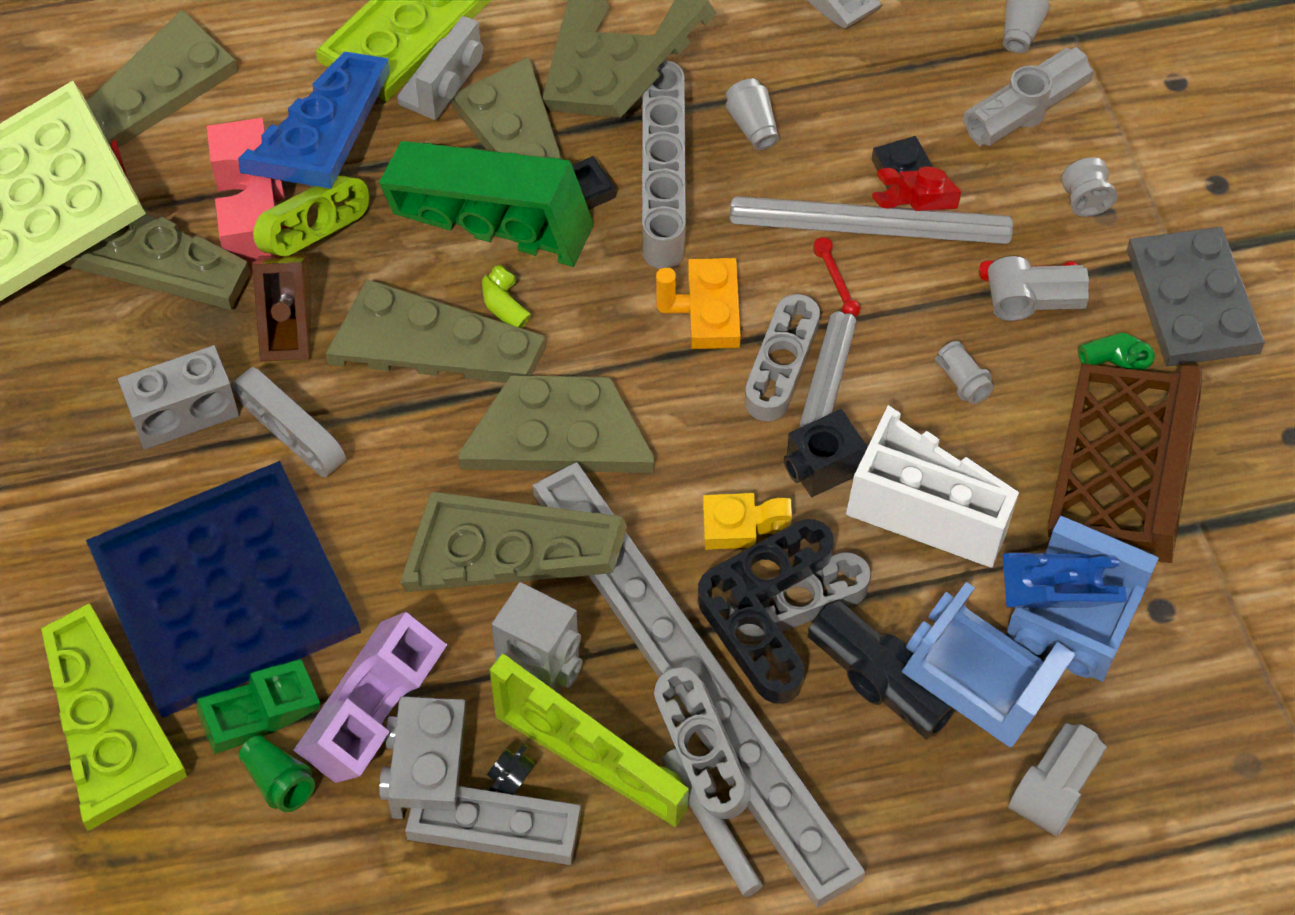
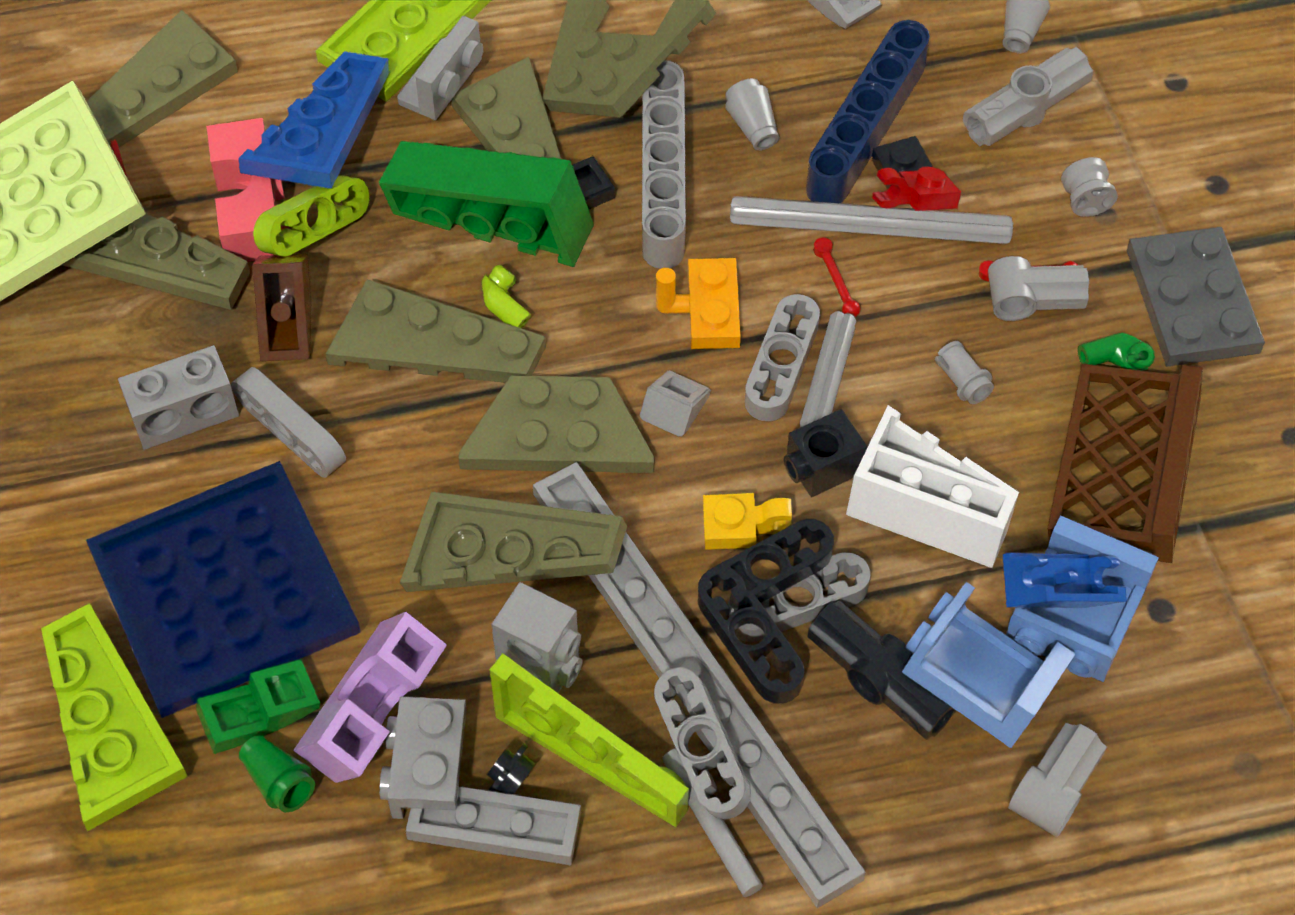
(673, 403): none -> light grey slope
(867, 112): none -> dark blue beam

